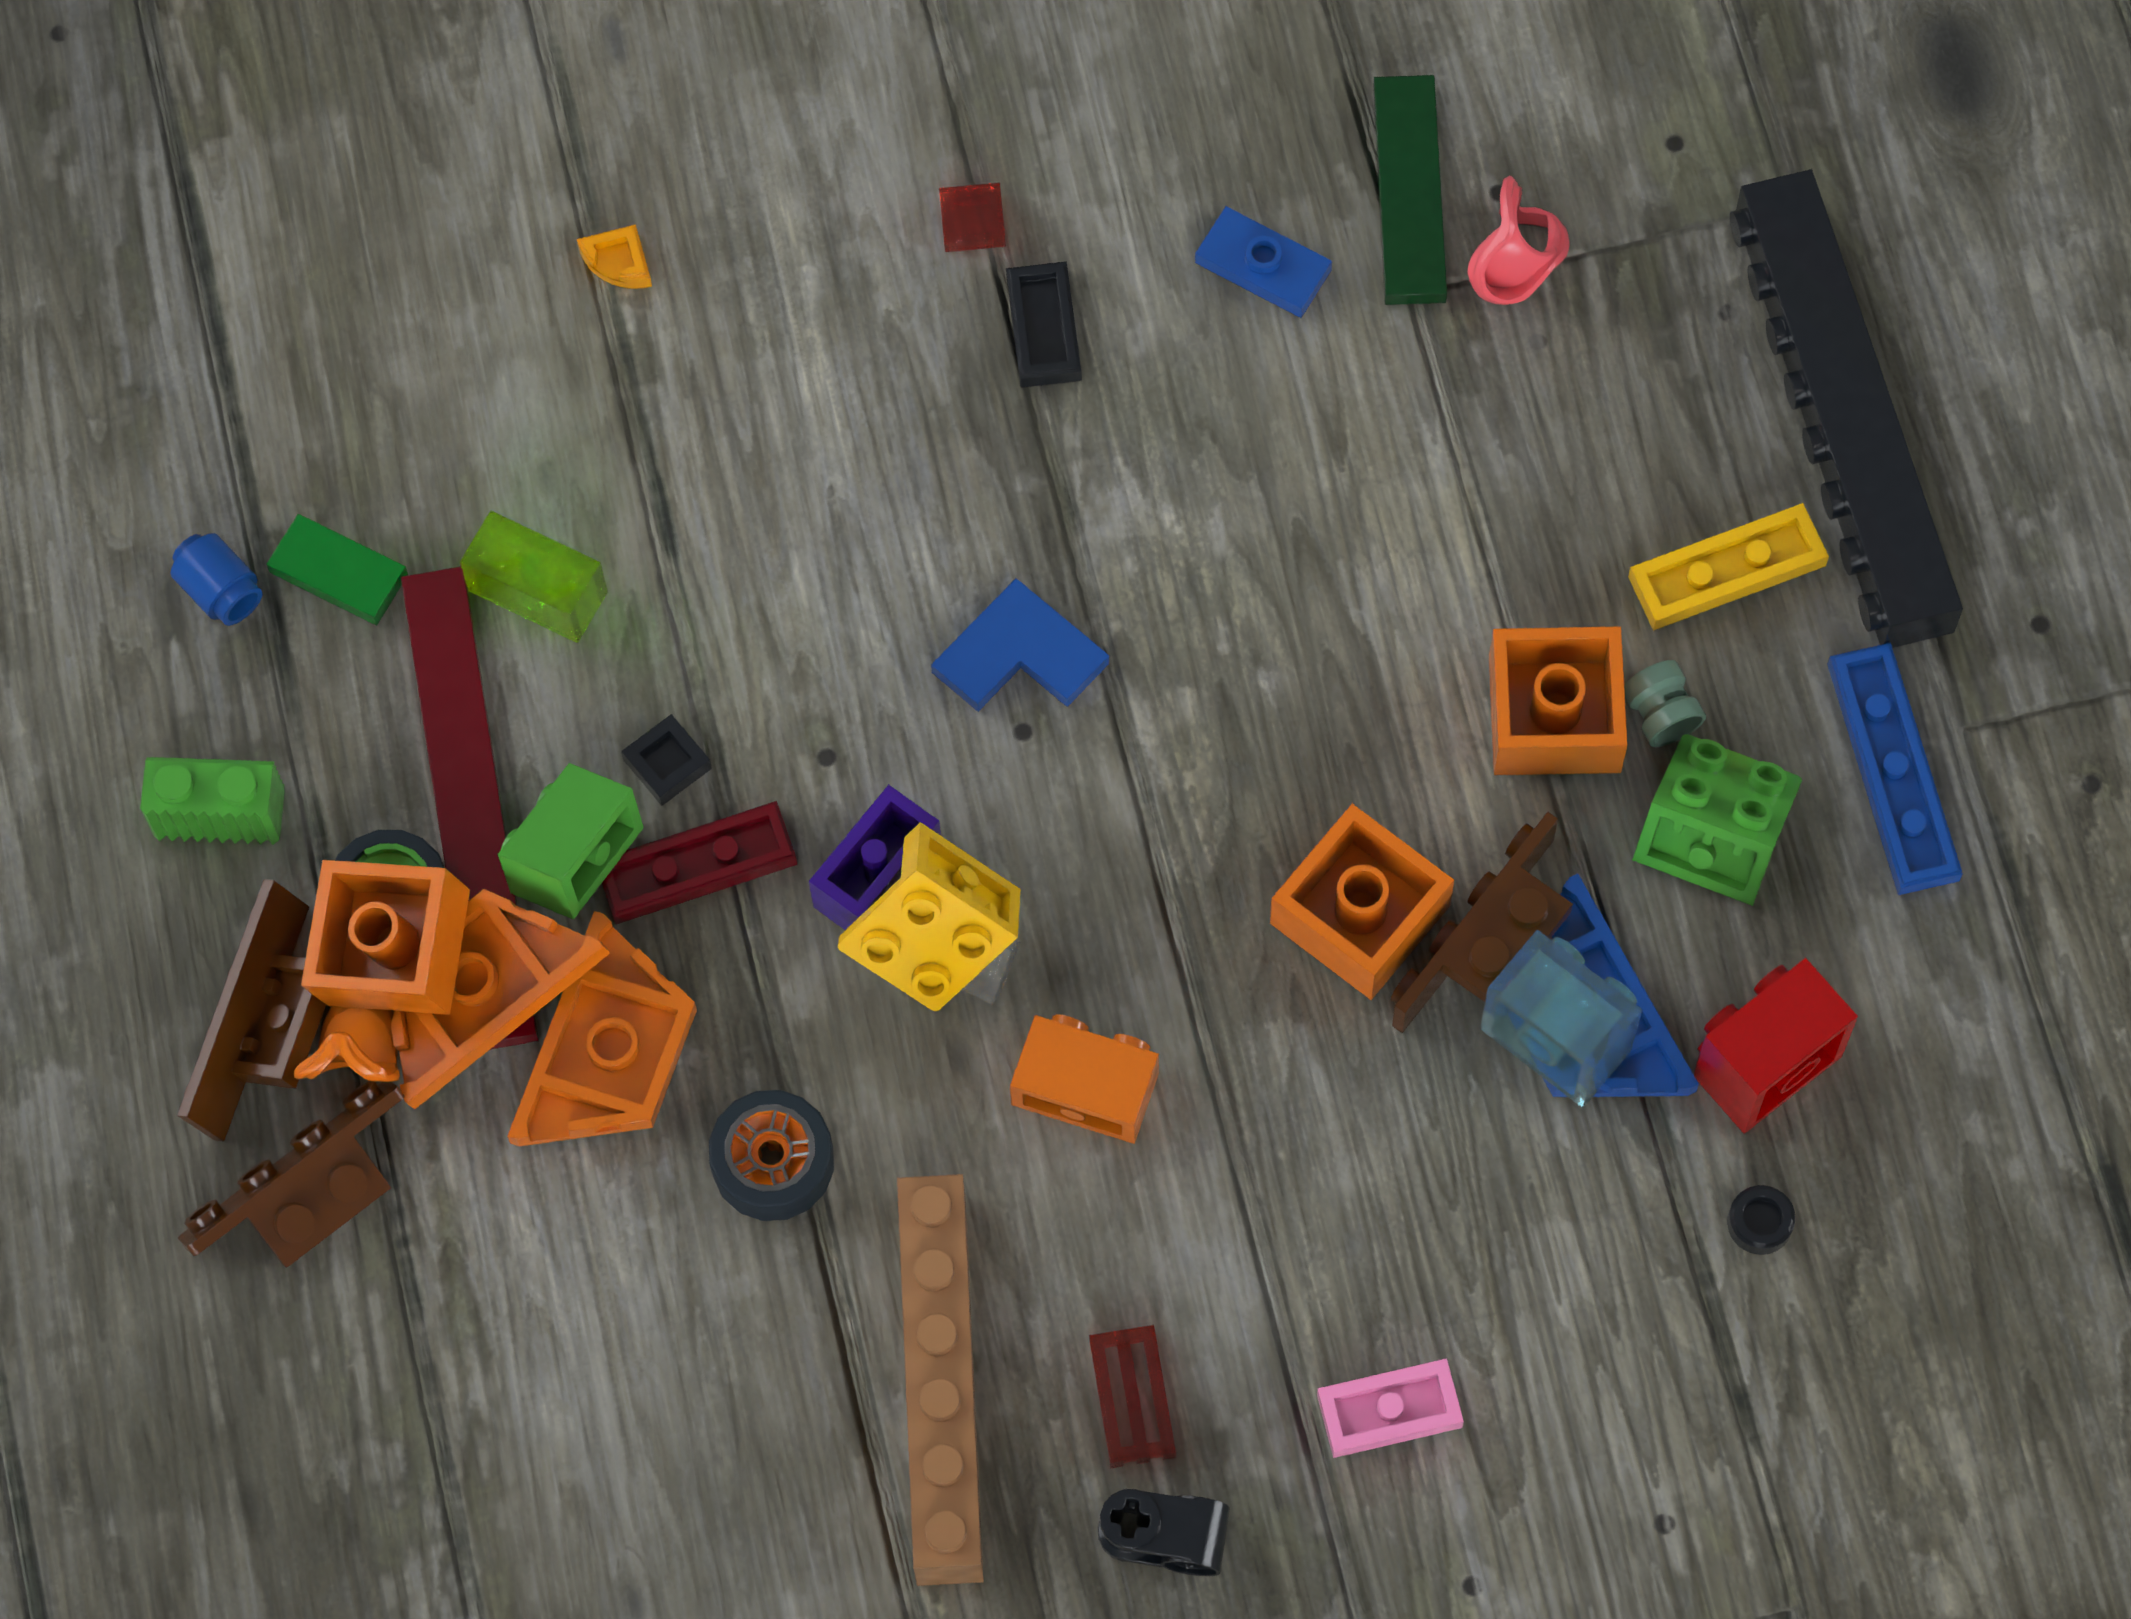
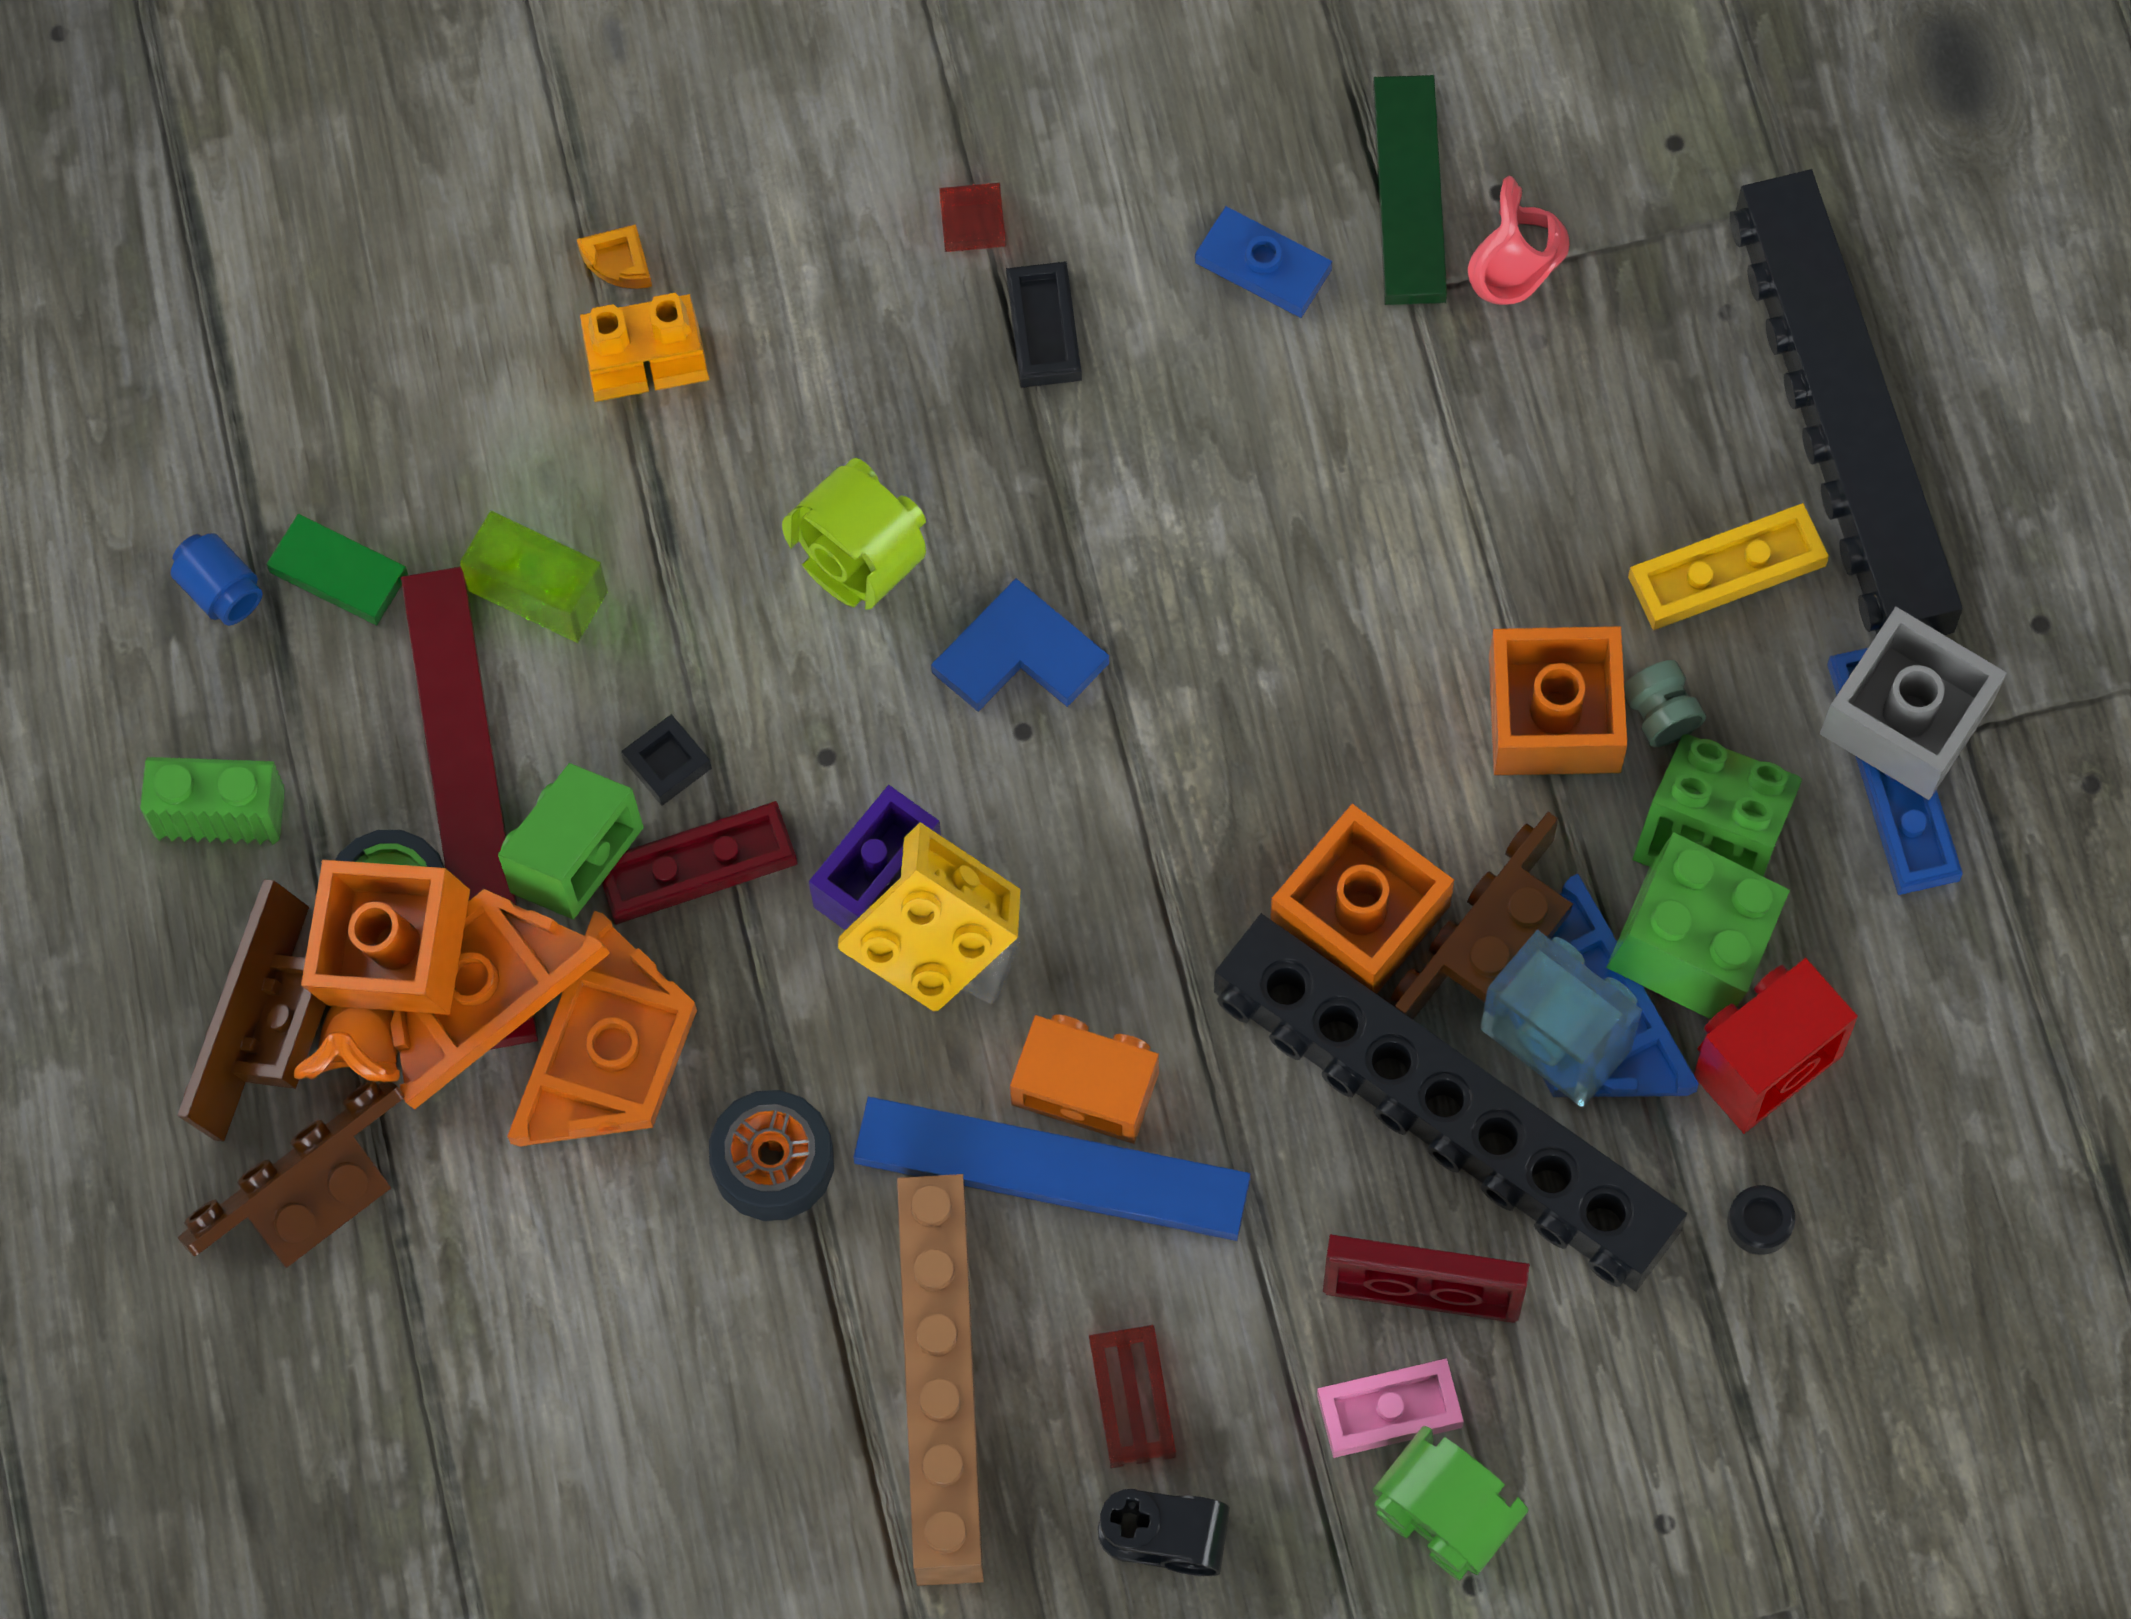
(653, 331): none -> light orange hips
(856, 535): none -> lime brick
(1053, 1168): none -> blue tile
(1274, 957): none -> black brick
(1425, 1278): none -> dark red tile
(1447, 1502): none -> bright green brick
(1698, 928): none -> bright green brick
(1912, 703): none -> light grey brick

